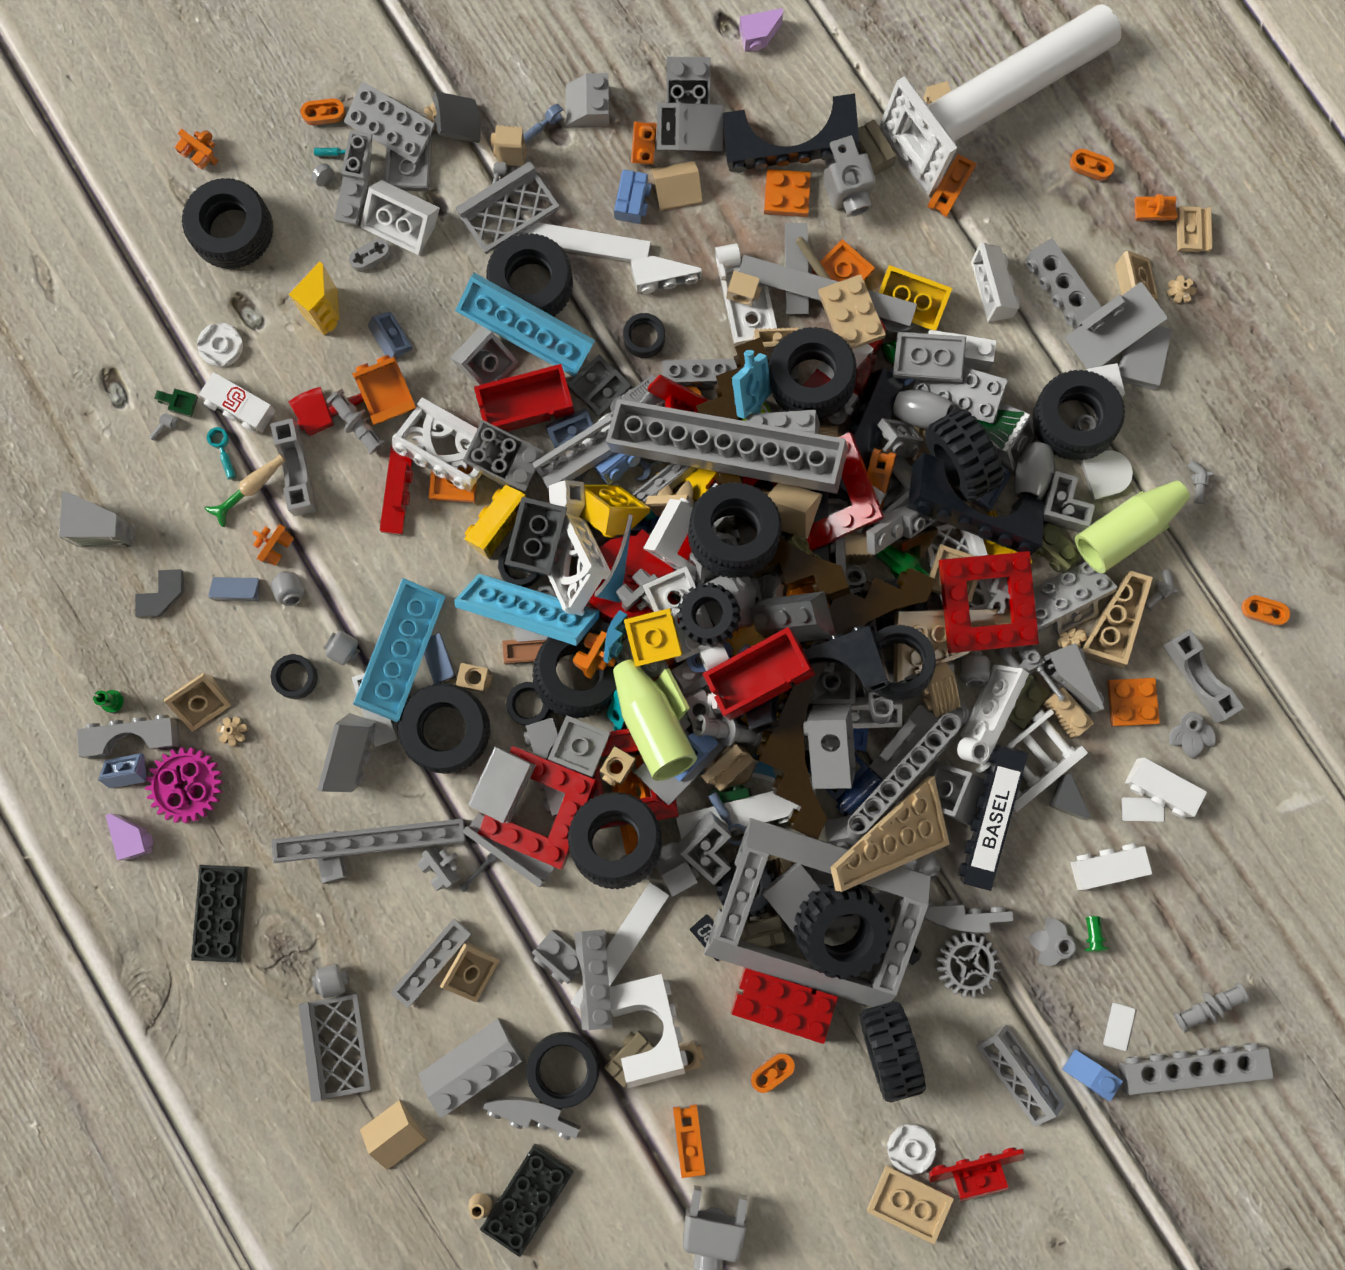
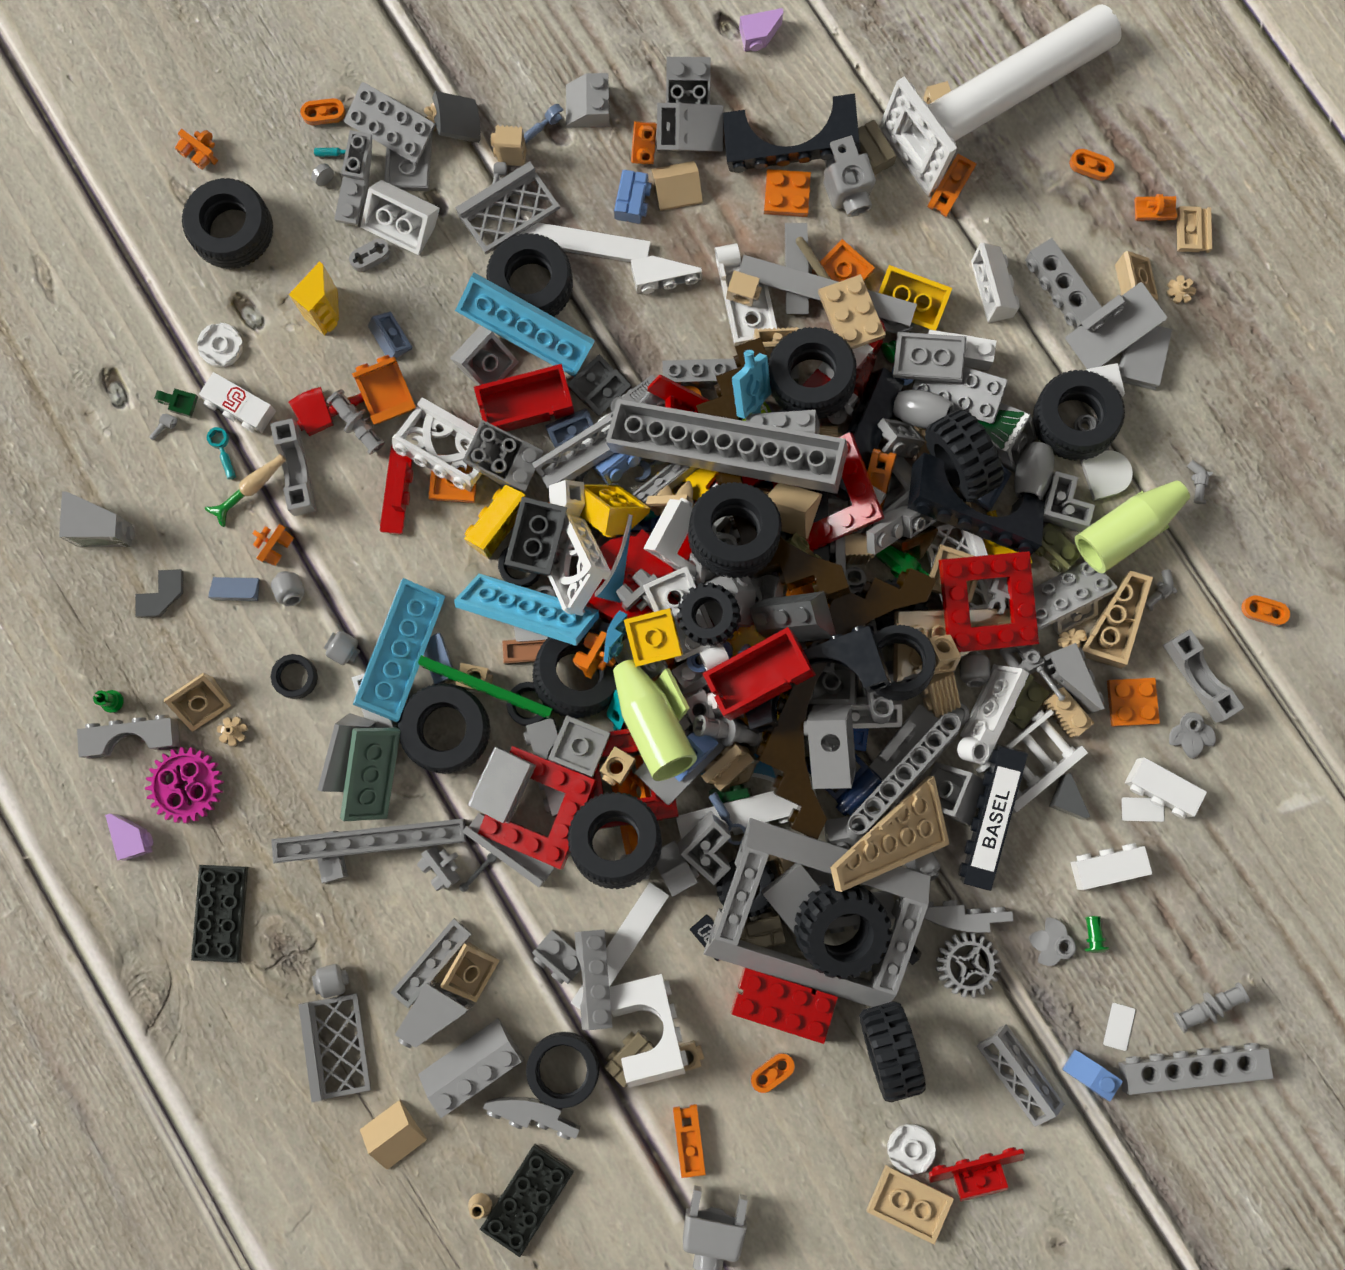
(123, 771): sand blue slope -> none
(370, 774): none -> sand green plate
(430, 1014): none -> light grey slope
(485, 687): none -> green tile
(644, 318): black tyre -> none
(946, 653): none -> tan brick

